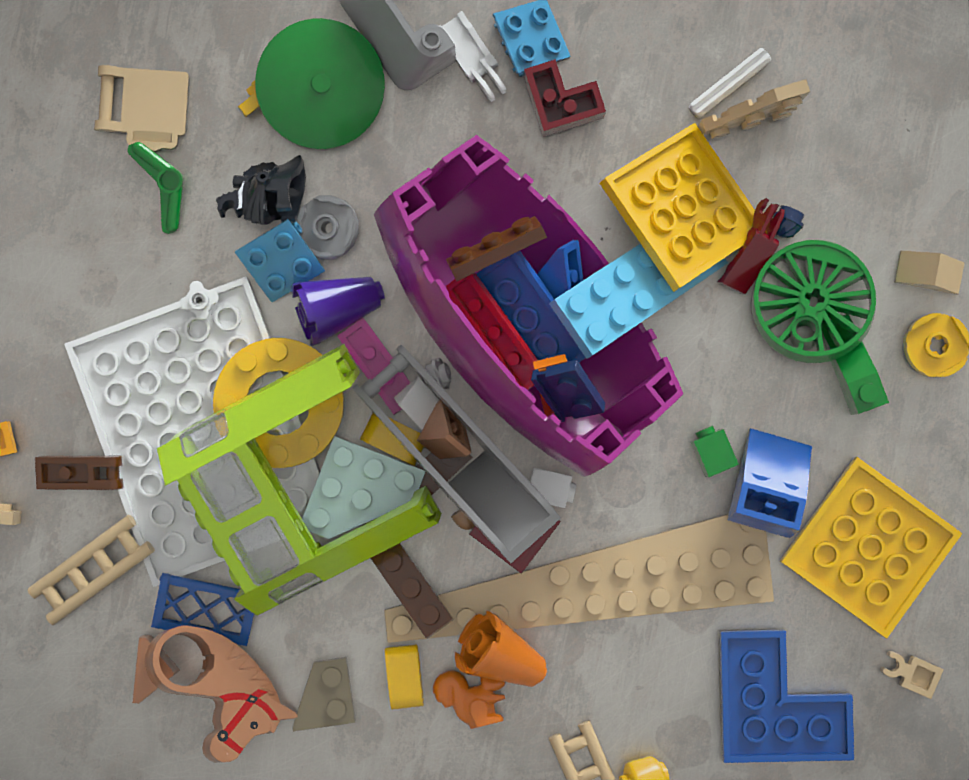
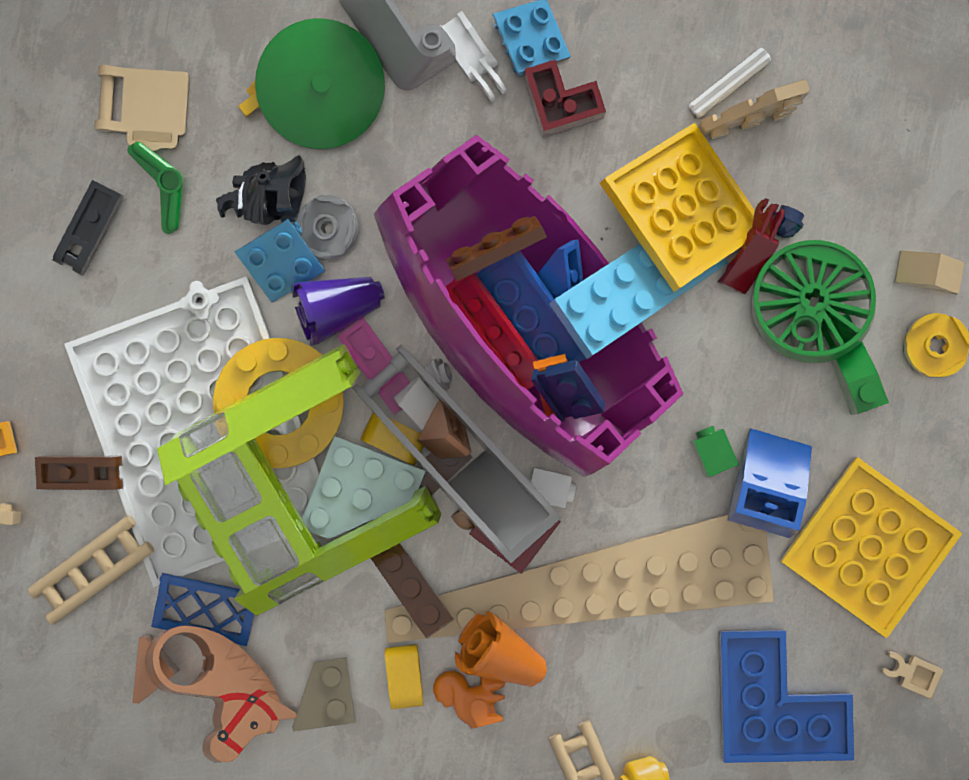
(87, 226): none -> black plate

